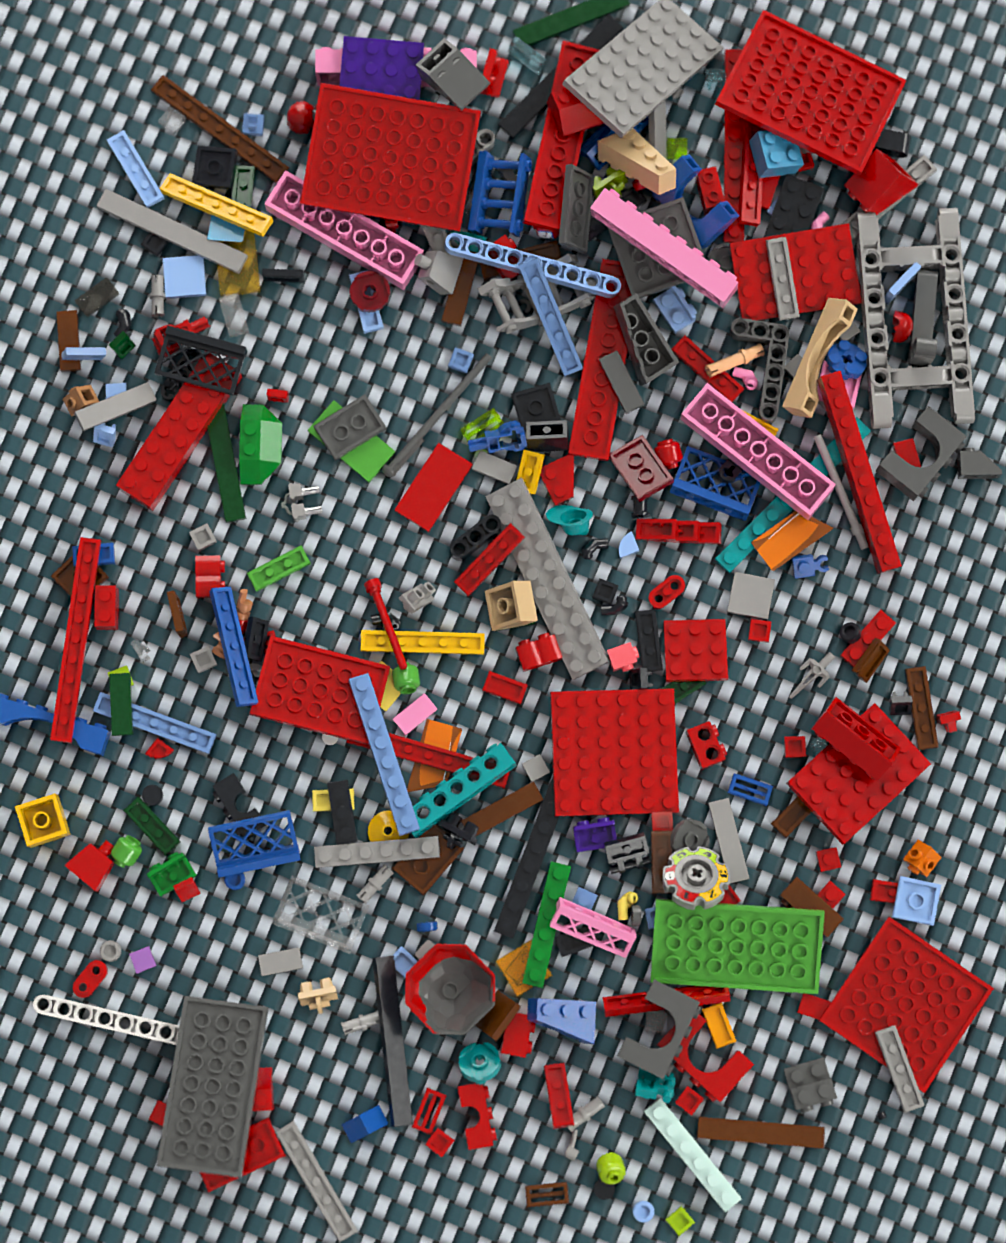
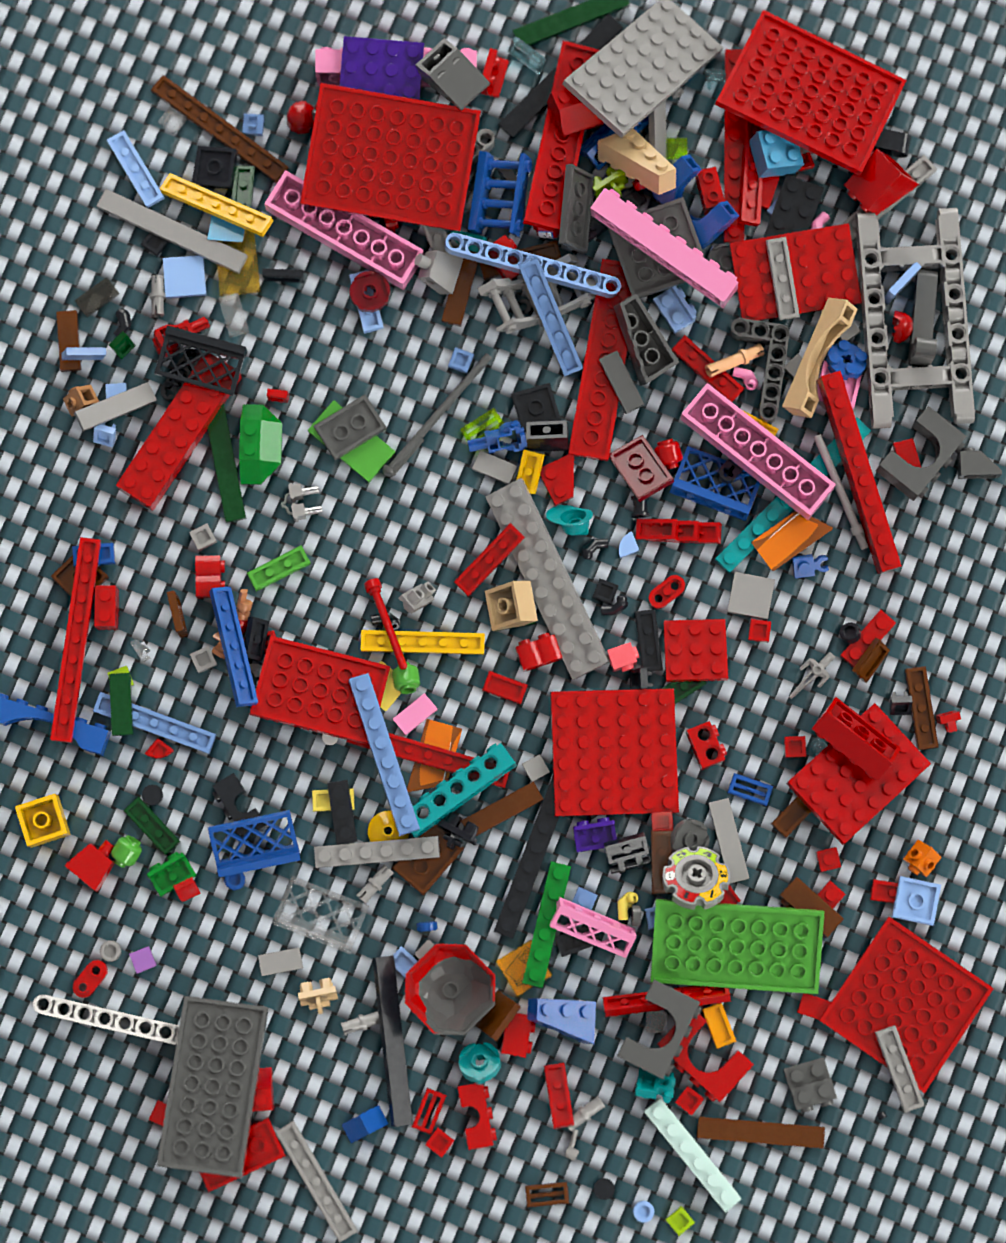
(433, 487): red tile -> none
(479, 528): black beam -> none
(610, 1168): lime head -> none

